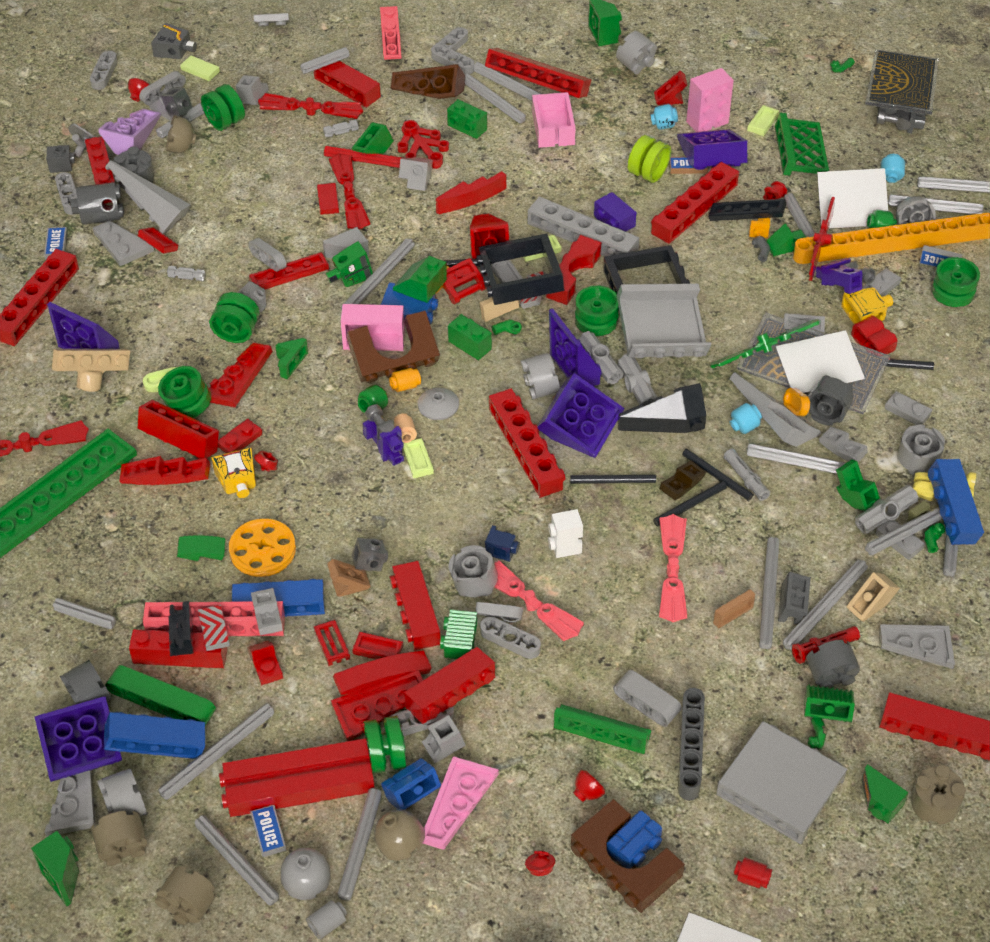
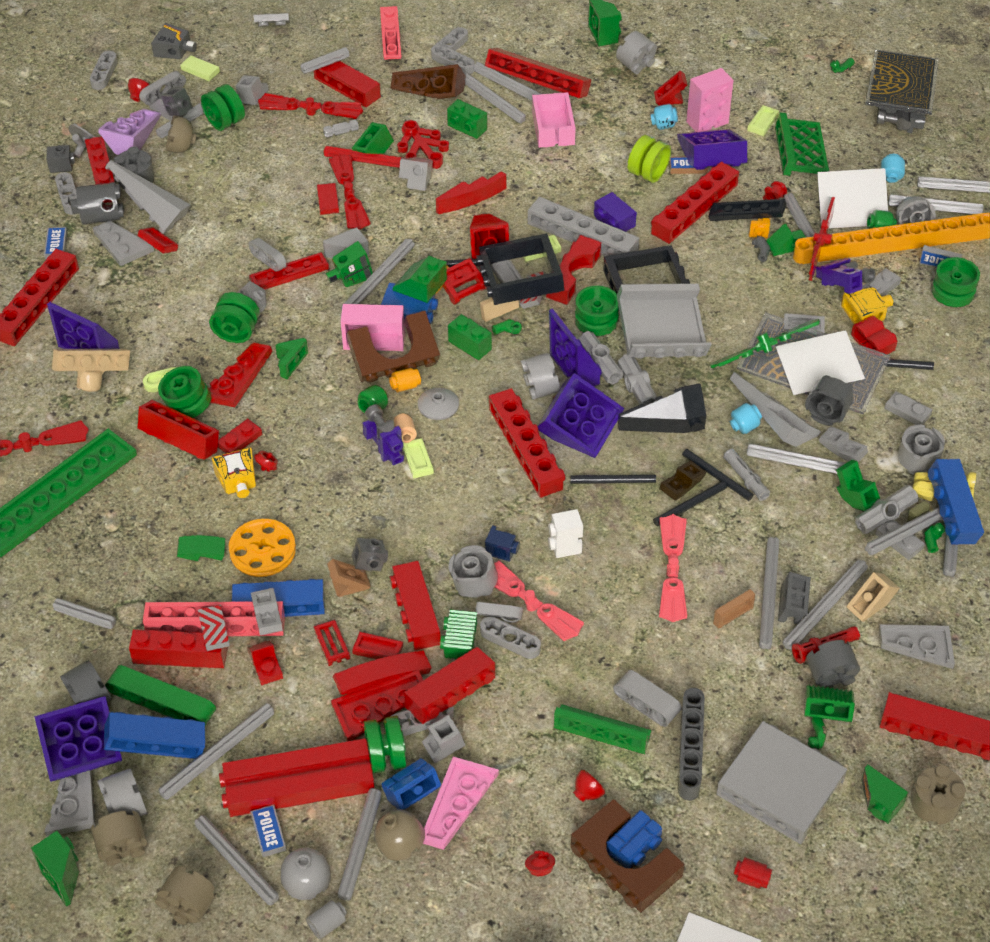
(160, 472): red slope -> none
(181, 630): black hinge -> none
(186, 273): light grey axle -> none
(796, 402): light orange tile -> none

